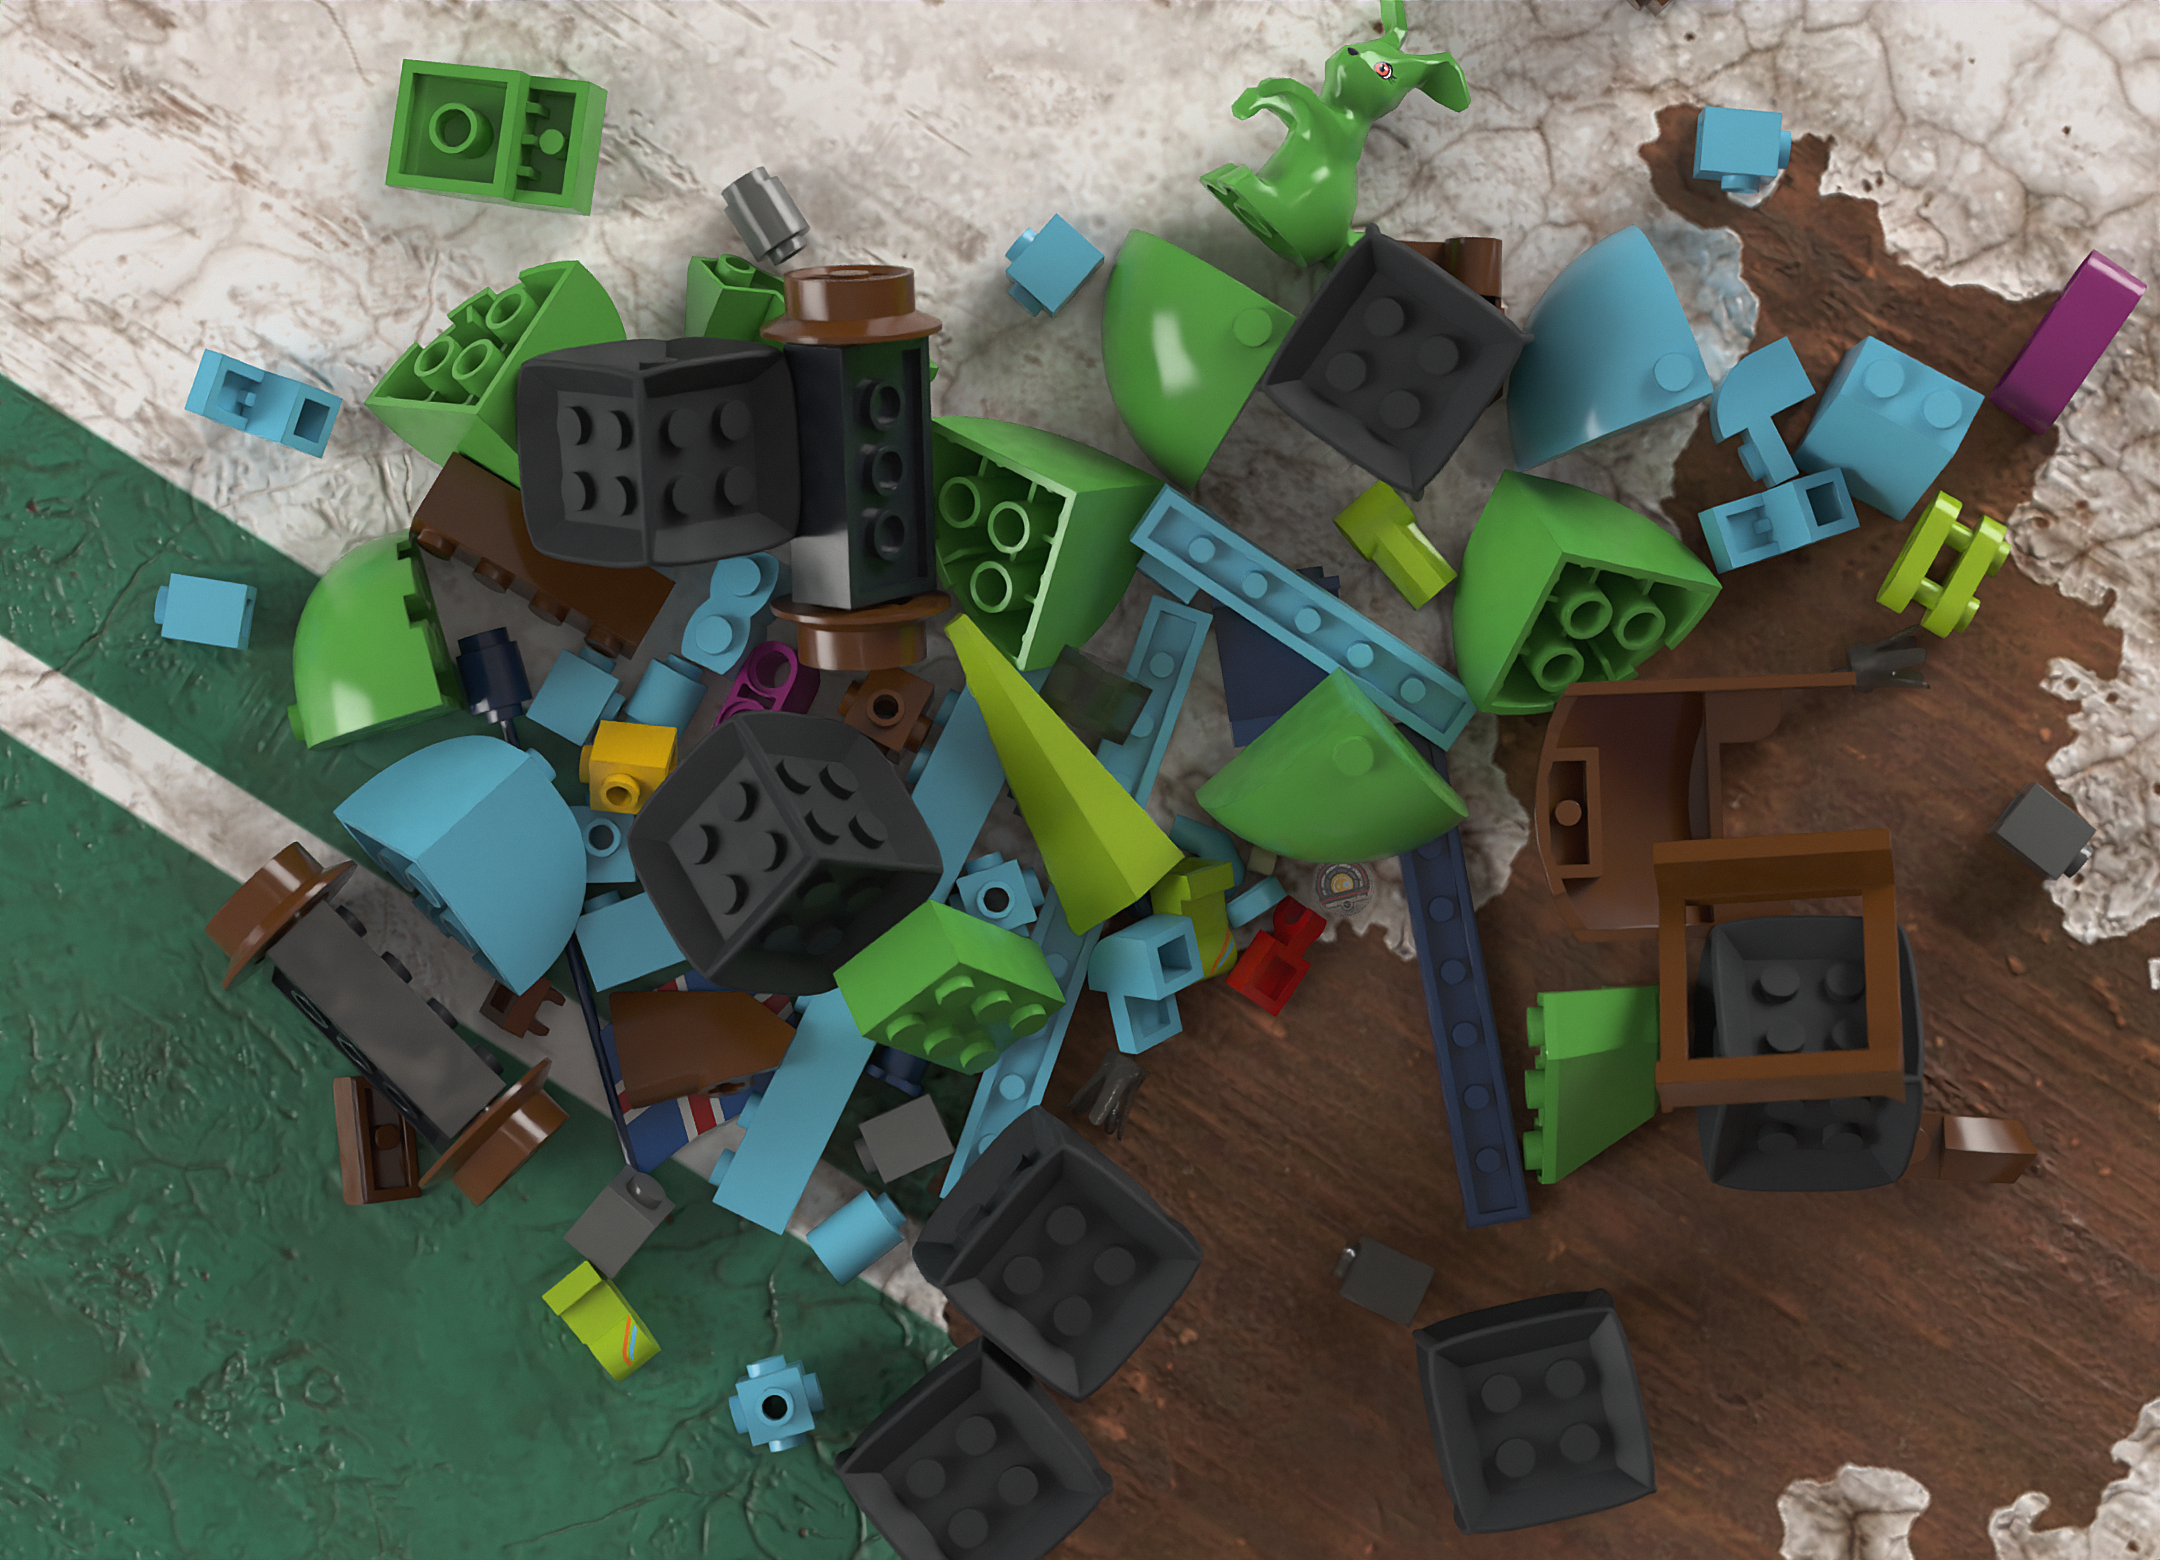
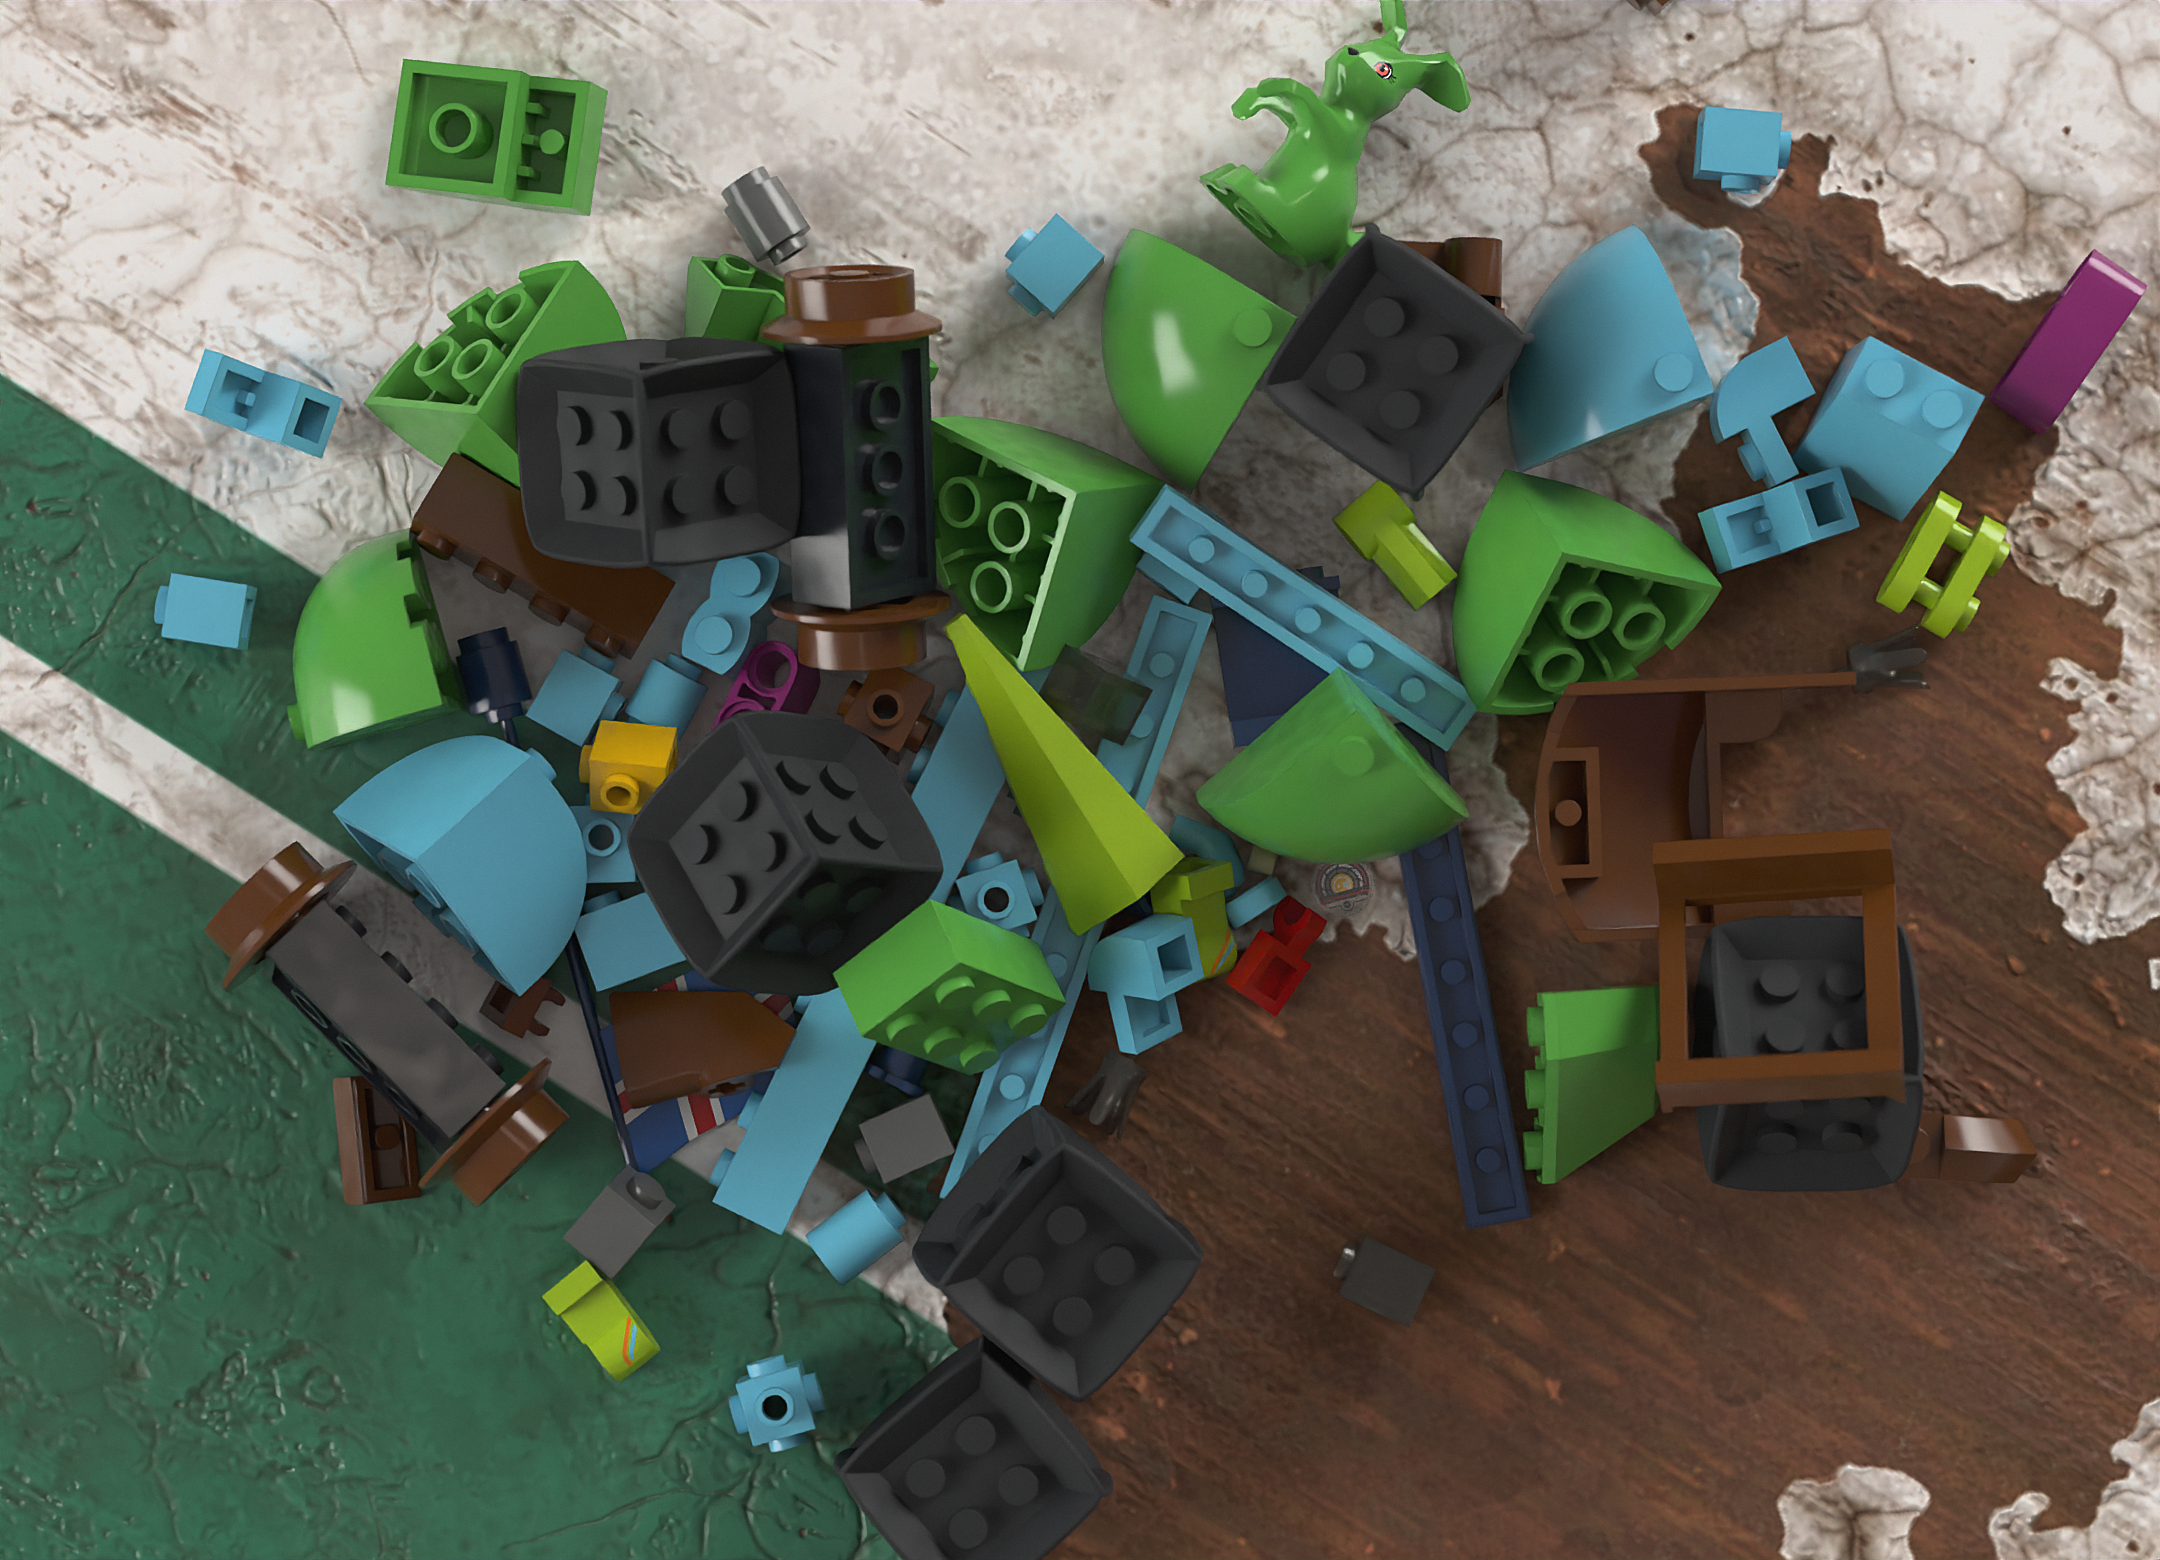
(1535, 1411): black piece -> none
(2043, 833): dark grey brick -> none

